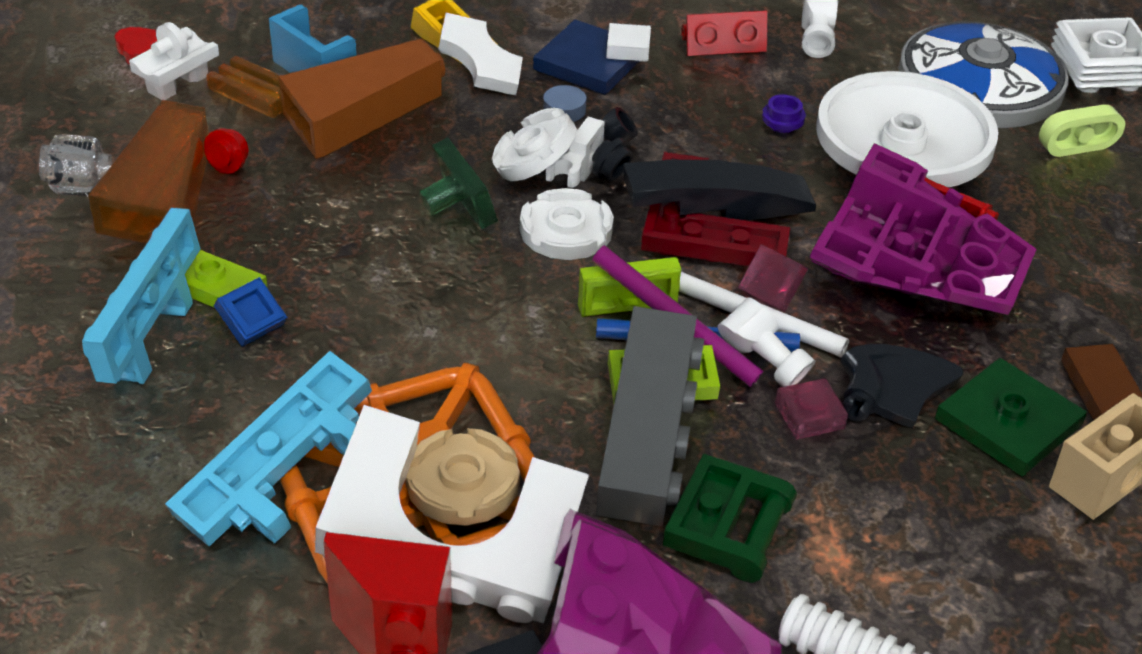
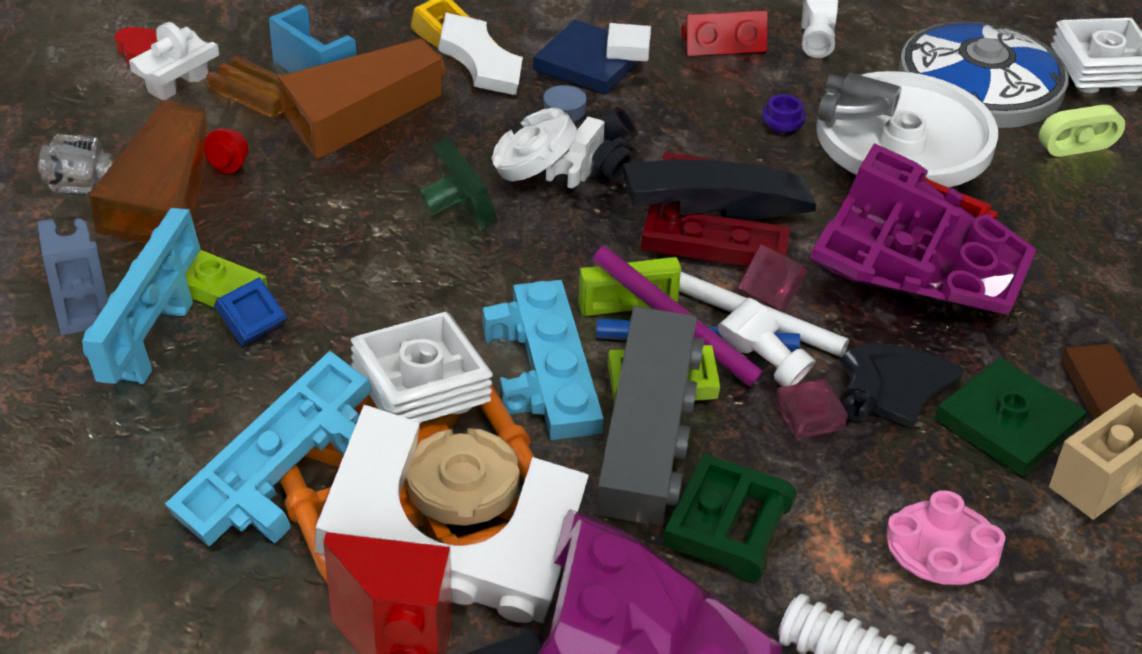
(73, 275): none -> sand blue hinge
(422, 368): none -> white brick
(559, 374): none -> medium azure hinge
(566, 224): white tile -> none
(857, 98): none -> flat silver plant
(945, 540): none -> bright pink dish

